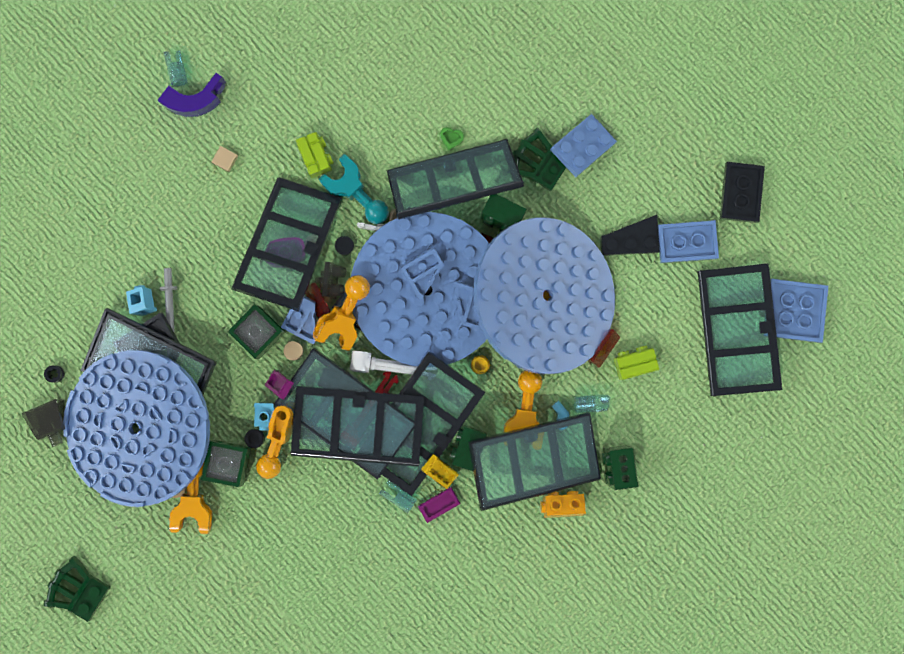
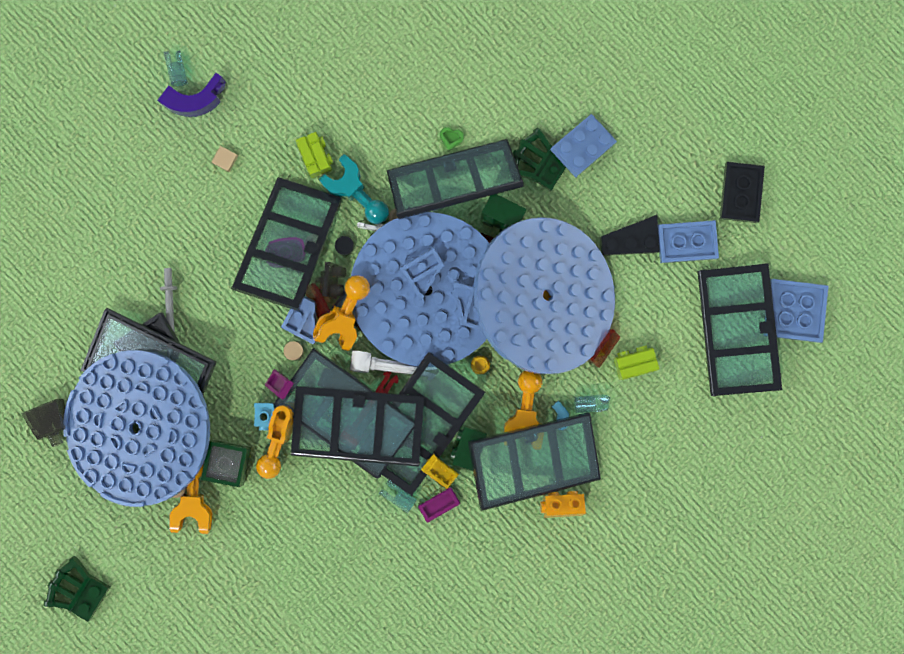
(47, 374): black bush -> none
(140, 301): medium azure brick -> none
(254, 438): black tile -> none
(256, 331): piece -> none
(620, 467): dark green piece -> none

